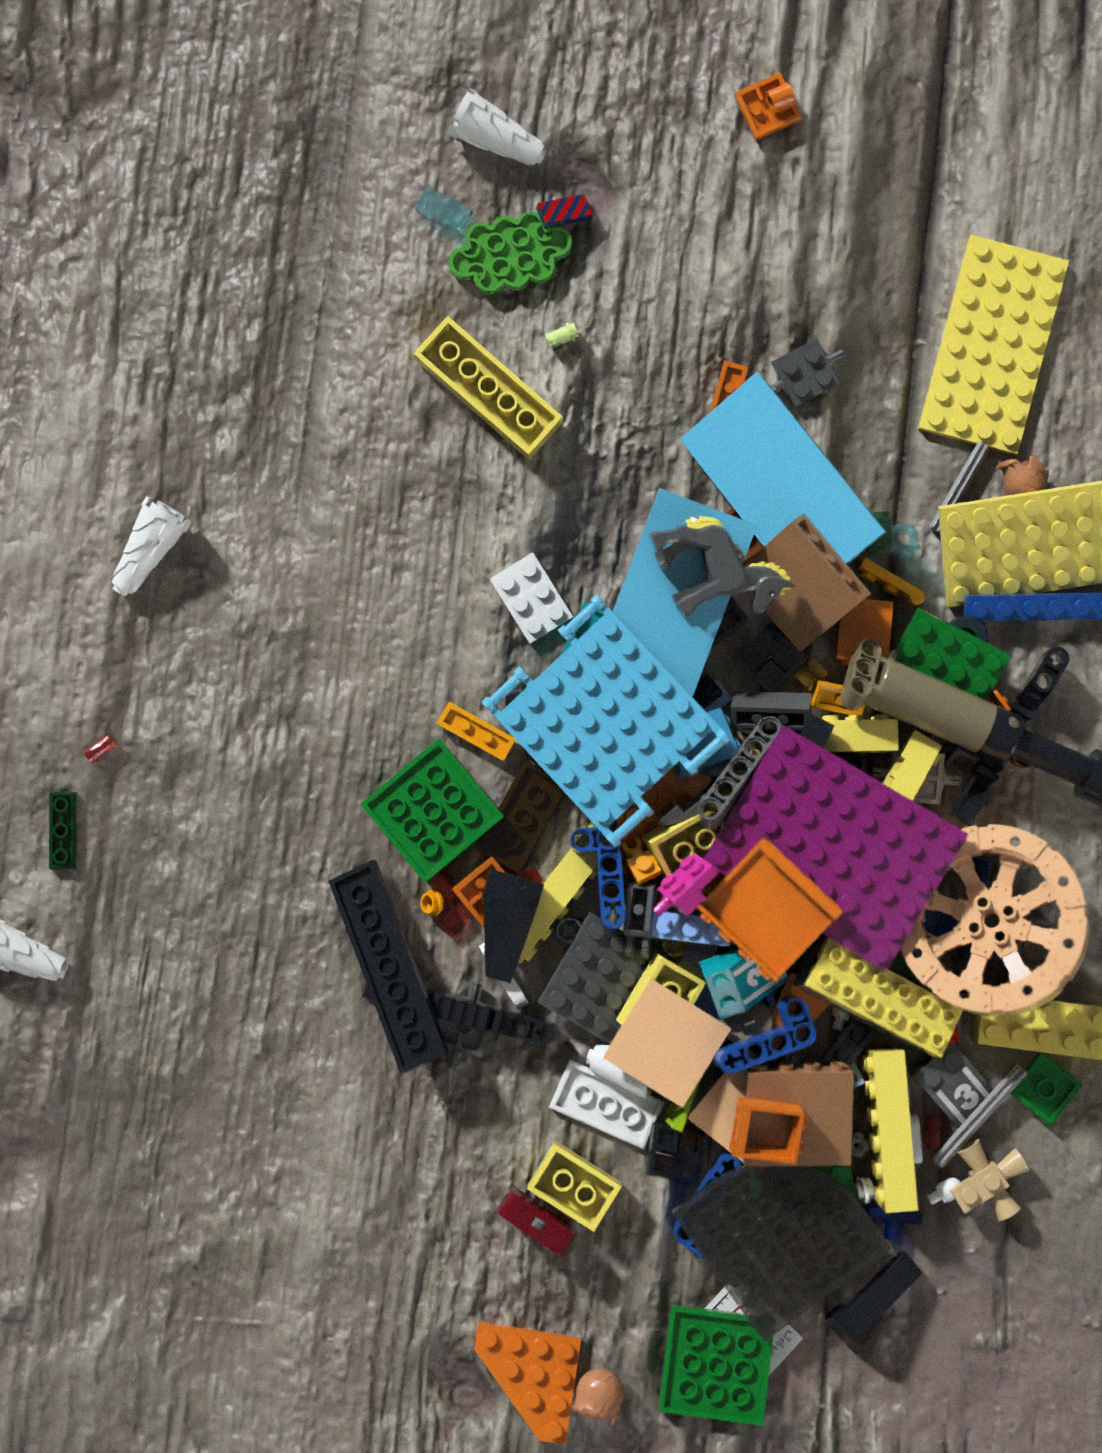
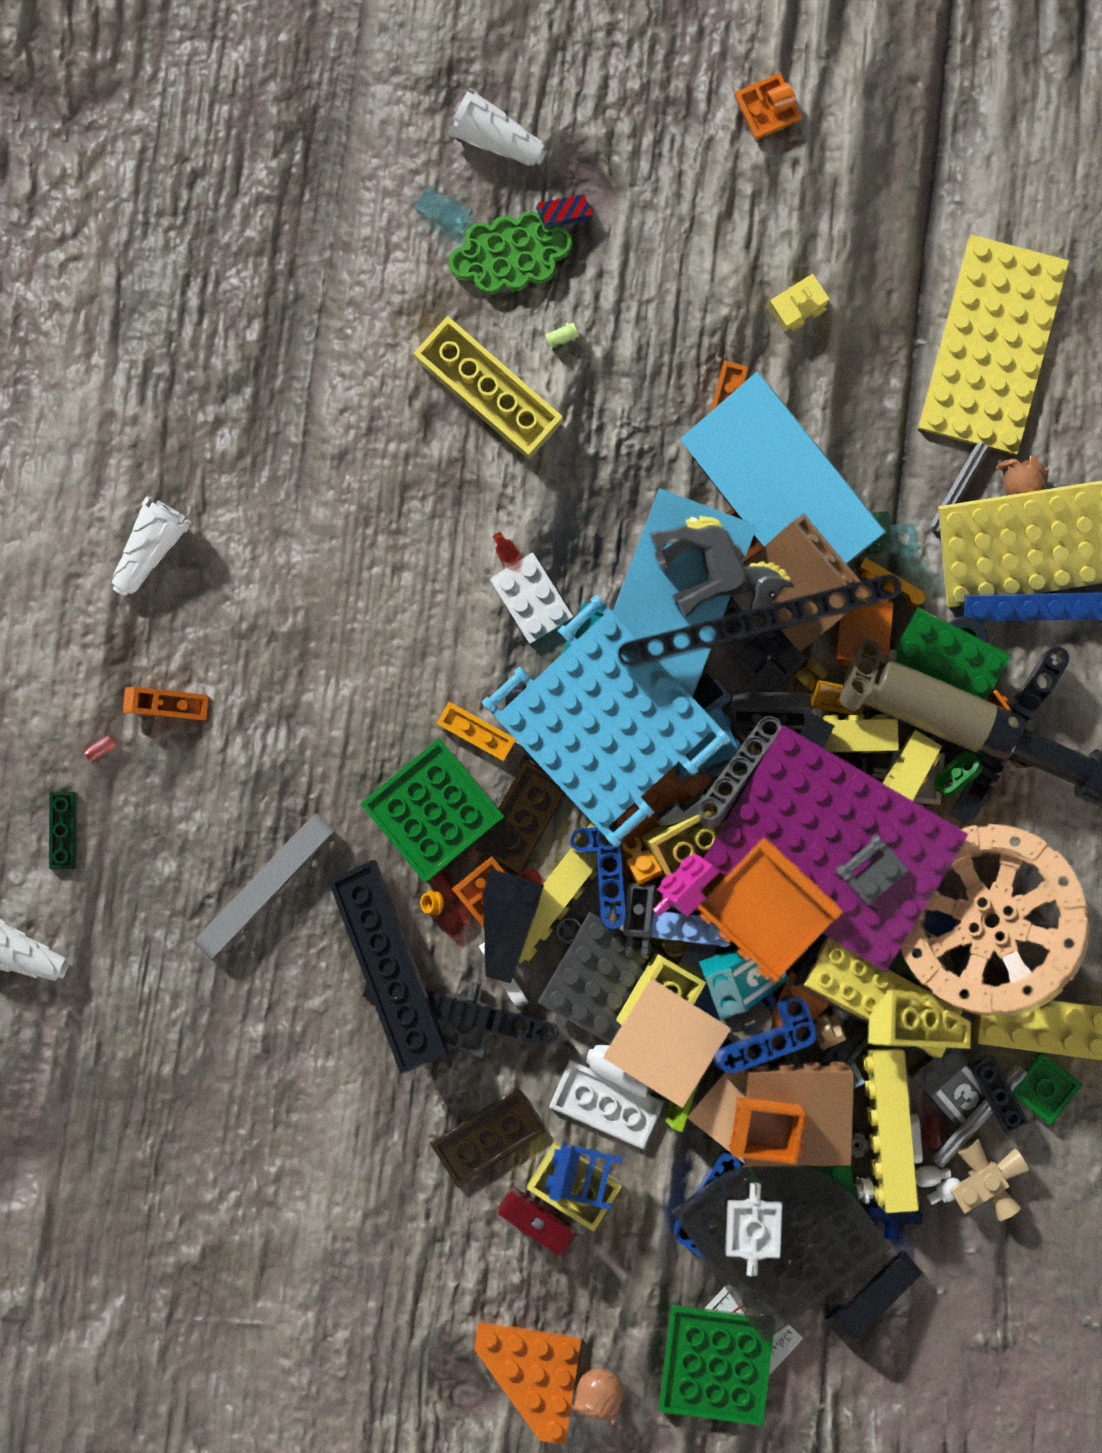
(165, 703): none -> orange slope
(264, 886): none -> light grey beam
(487, 1137): none -> dark brown tile
(506, 550): none -> clear red cylinder
(566, 1164): none -> blue plate
(674, 1153): black plate -> none
(753, 1229): none -> white plate
(769, 613): none -> black beam
(799, 303): none -> light yellow brick
(806, 372): dark grey plate -> none
(829, 1031): none -> tan tile
(878, 876): none -> dark grey plate
(913, 1021): none -> light yellow wedge
(931, 1175): none -> white cylinder
(957, 772): none -> green plate
(983, 871): blue pin -> none
(992, 1081): none -> black tile

